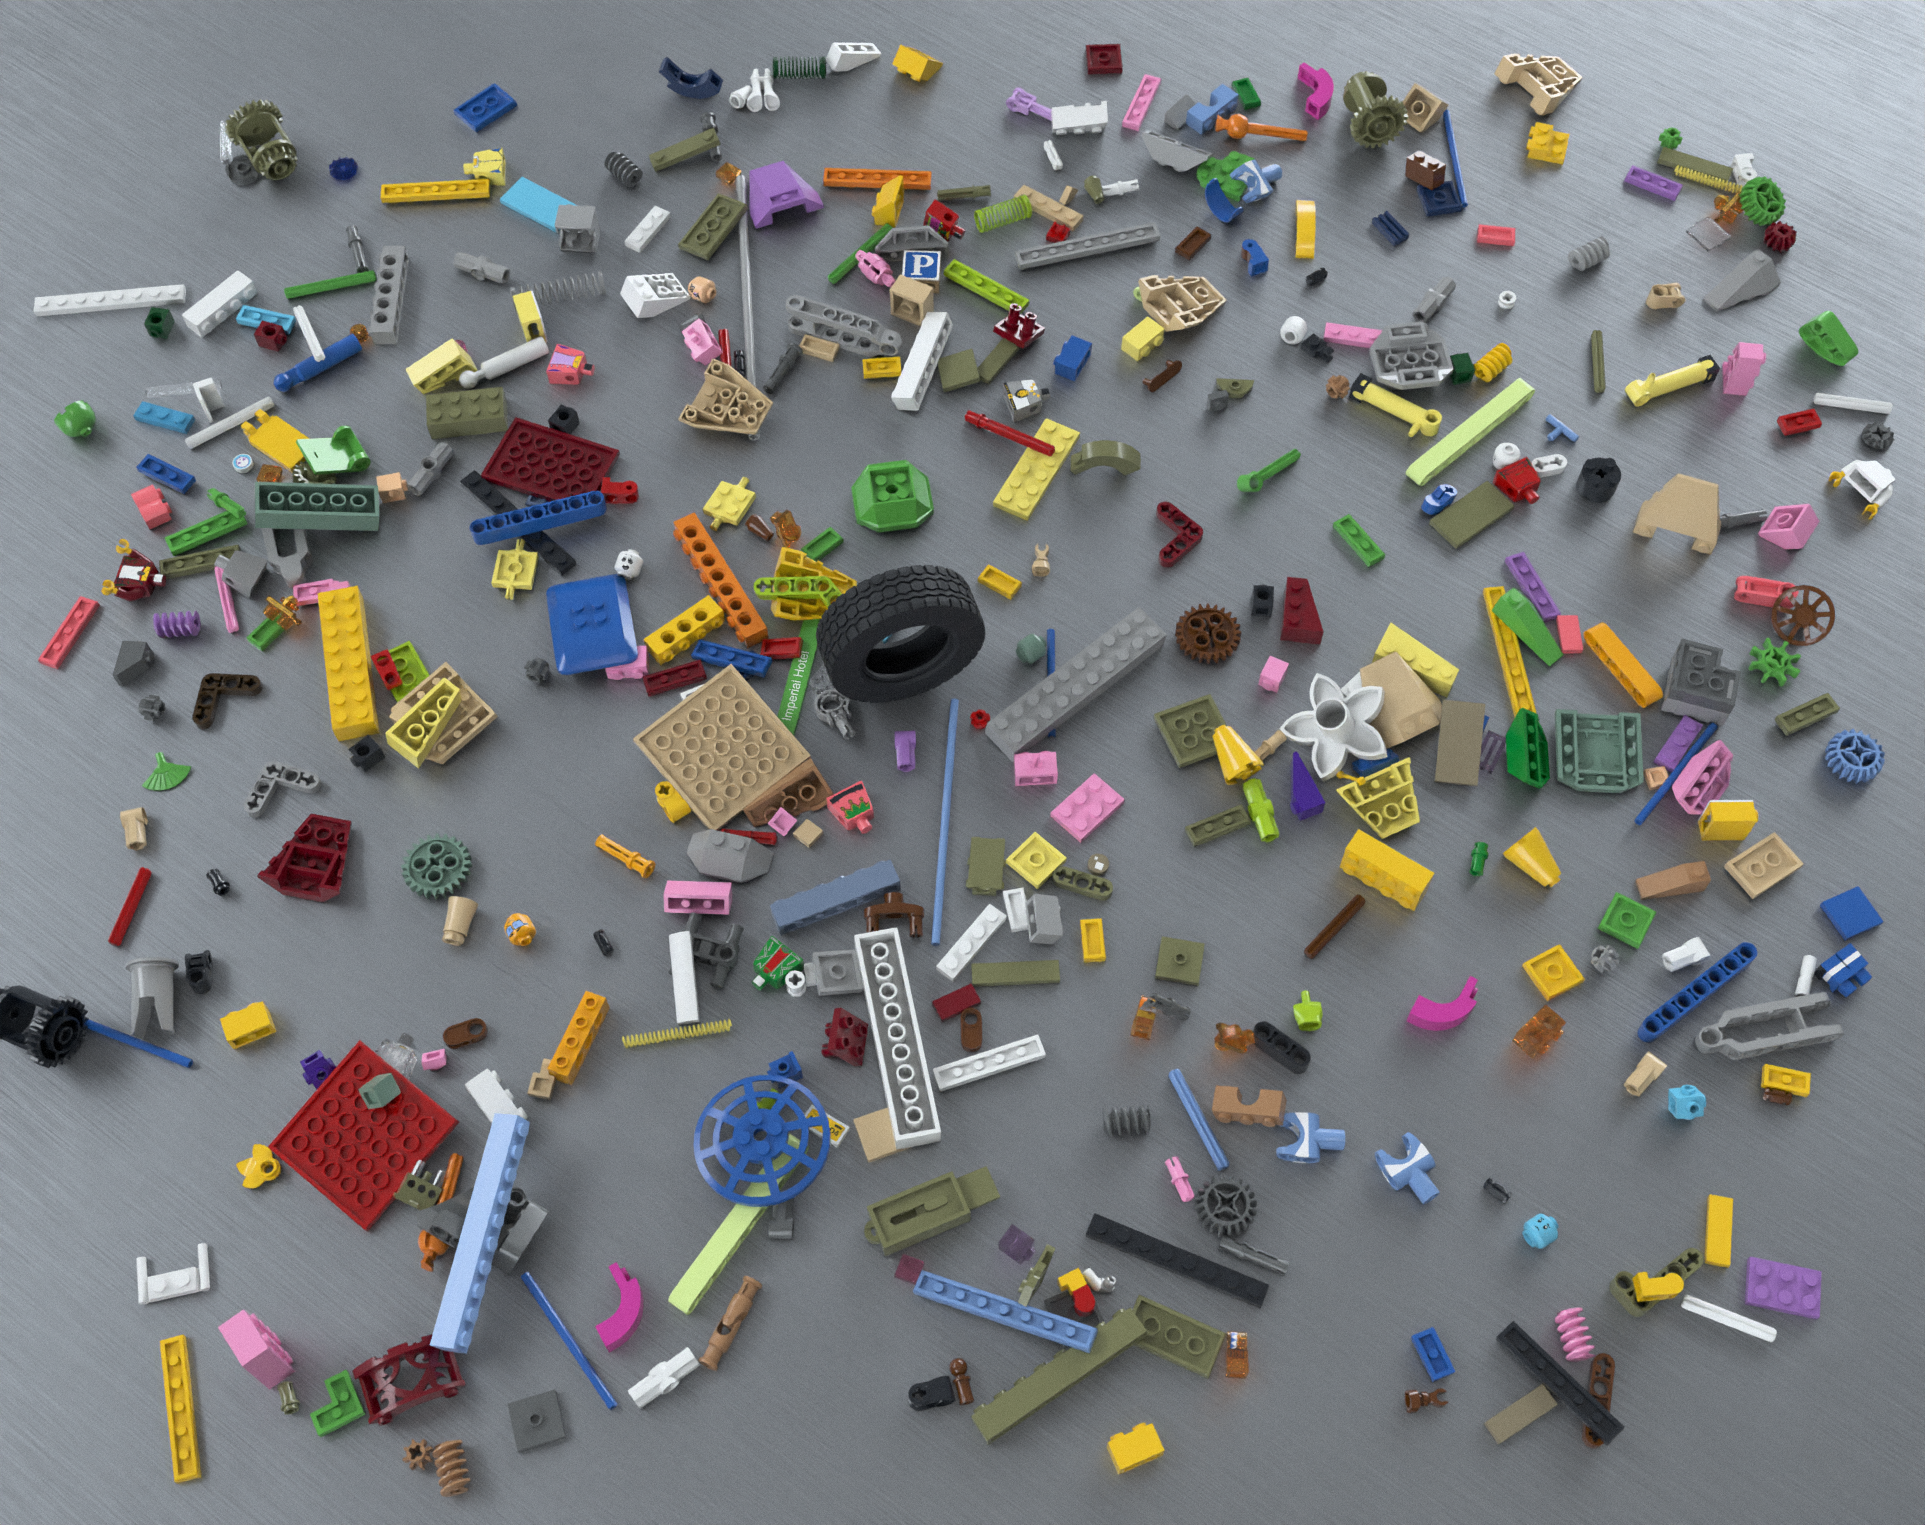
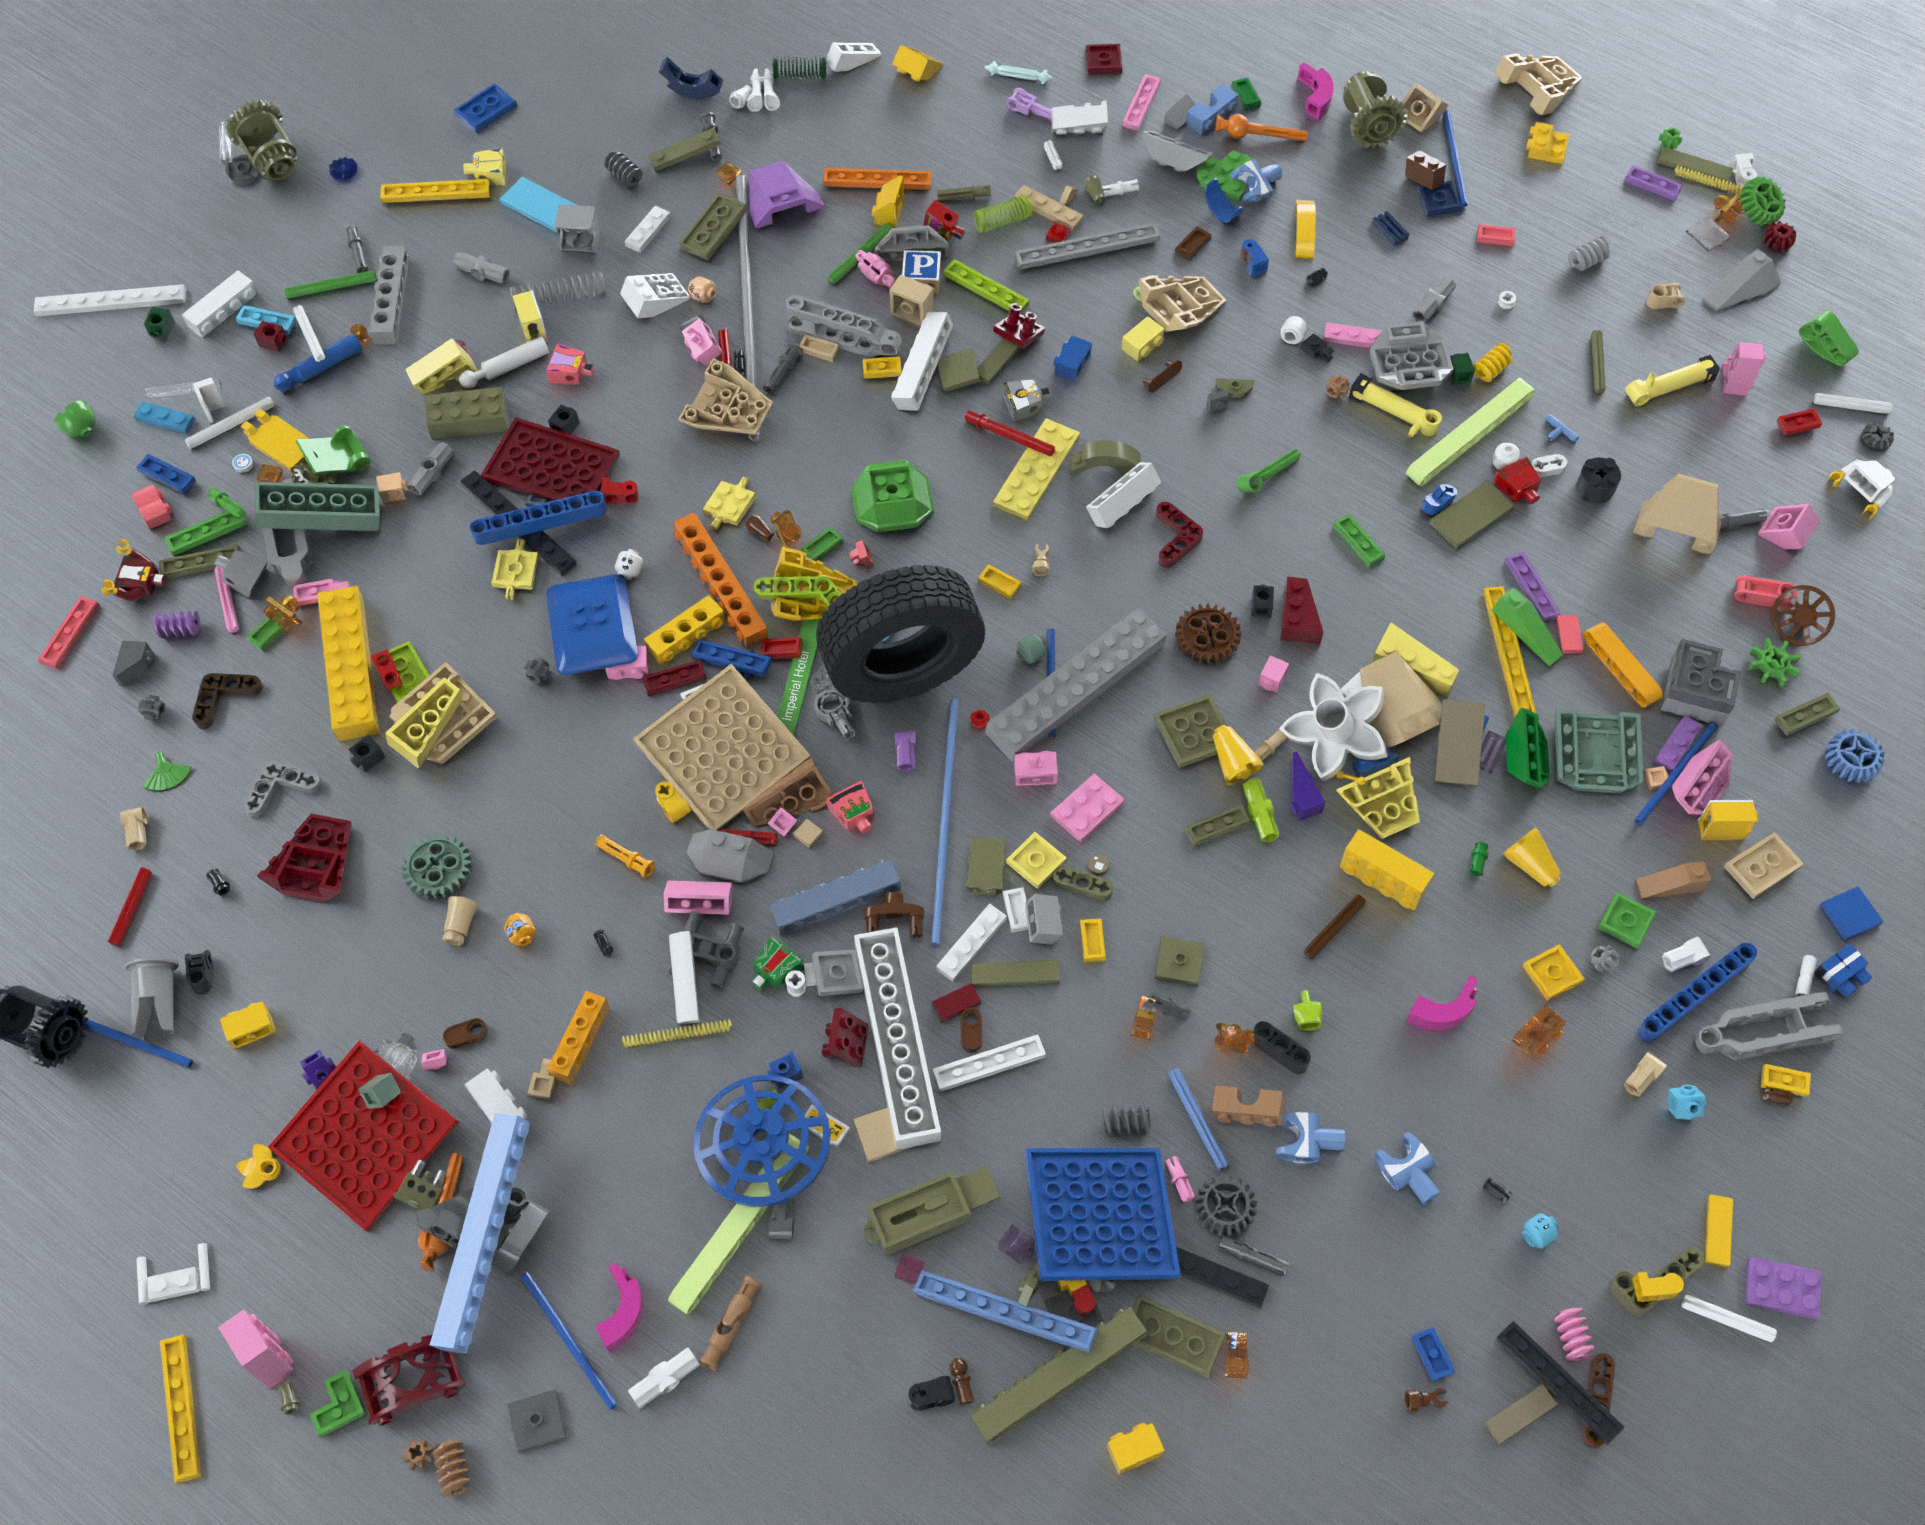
(861, 555): none -> coral tile
(1017, 72): none -> light aqua wheel
(1100, 1214): none -> blue plate
(1124, 495): none -> white brick

